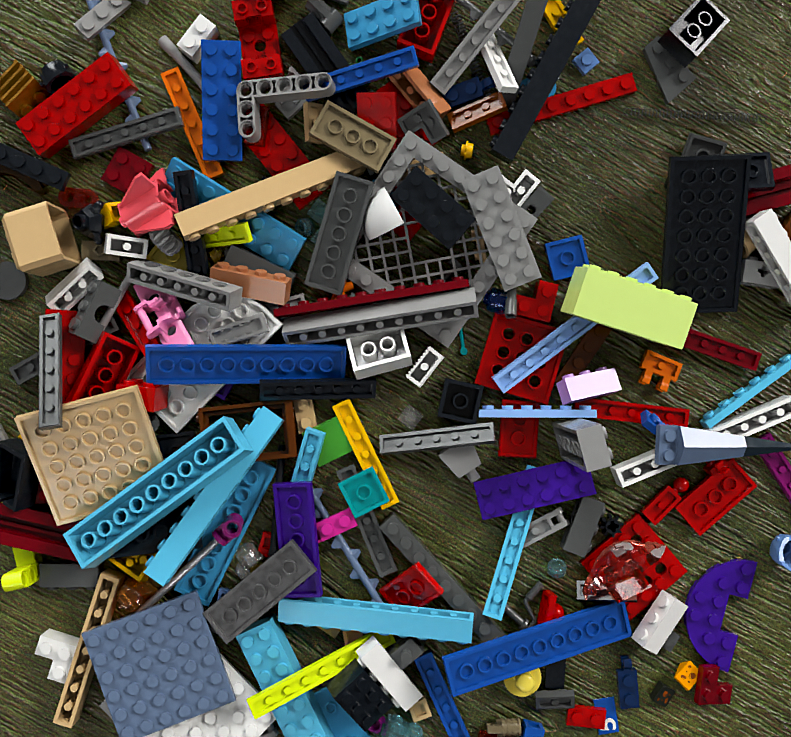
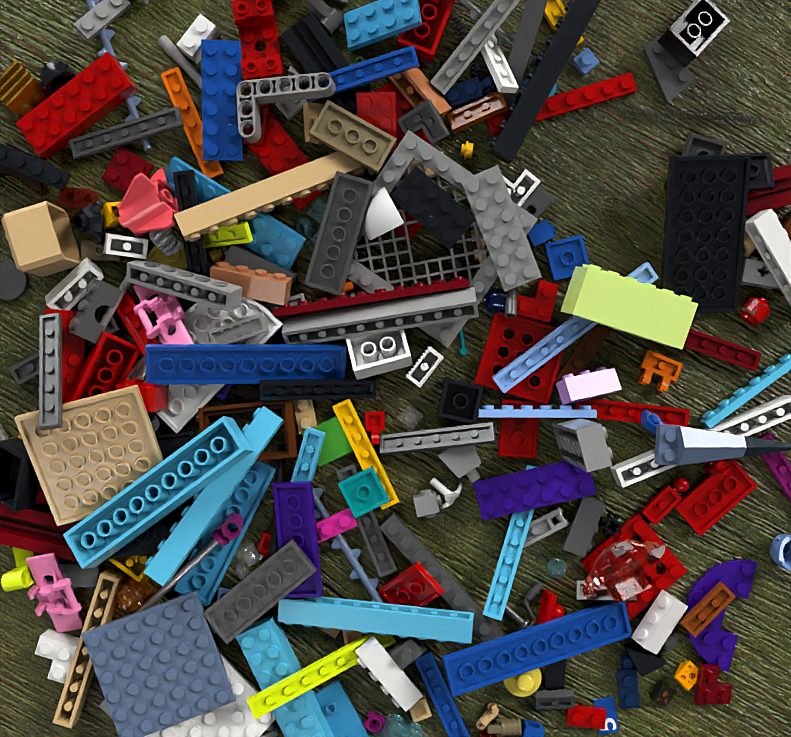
(62, 610): none -> bright pink piece
(359, 695): black brick -> none
(375, 422): none -> red plate
(427, 503): none -> light grey brick
(449, 496): none -> white plant
(488, 716): none -> tan arm
(540, 234): none -> blue brick
(644, 660): none -> black slope
(707, 609): none -> dark orange plate
(755, 311): none -> red head

